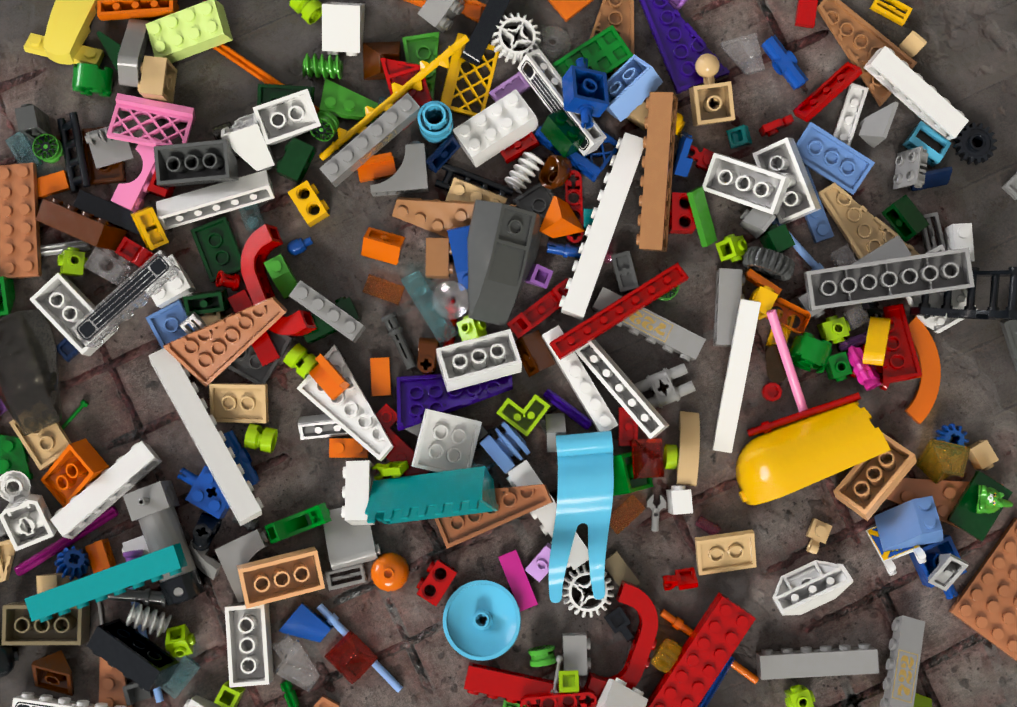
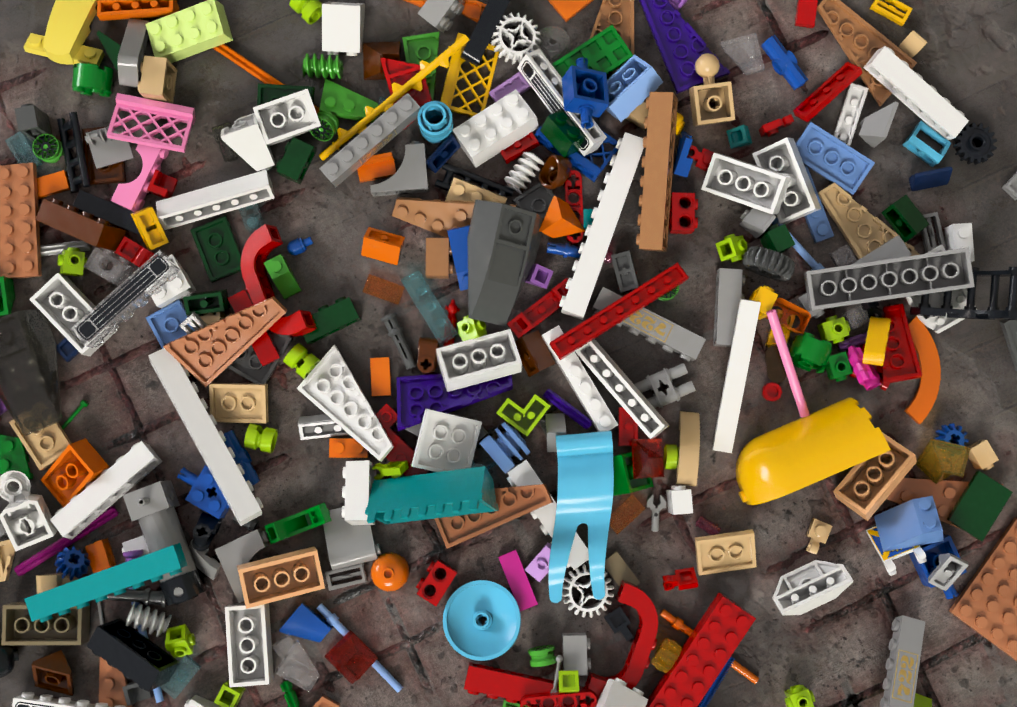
(195, 163): dark grey slope -> none
(227, 280): red bush -> none
(306, 205): yellow brick -> none
(327, 311): light grey brick -> none
(328, 377): orange panel -> none
(442, 303): clear dish -> none
(702, 216): bright green tile -> none
(759, 280): orange tile -> none
(767, 427): red bar -> none
(817, 662): light grey brick -> none
(908, 168): light grey hinge -> none
(990, 500): bright green animal -> none

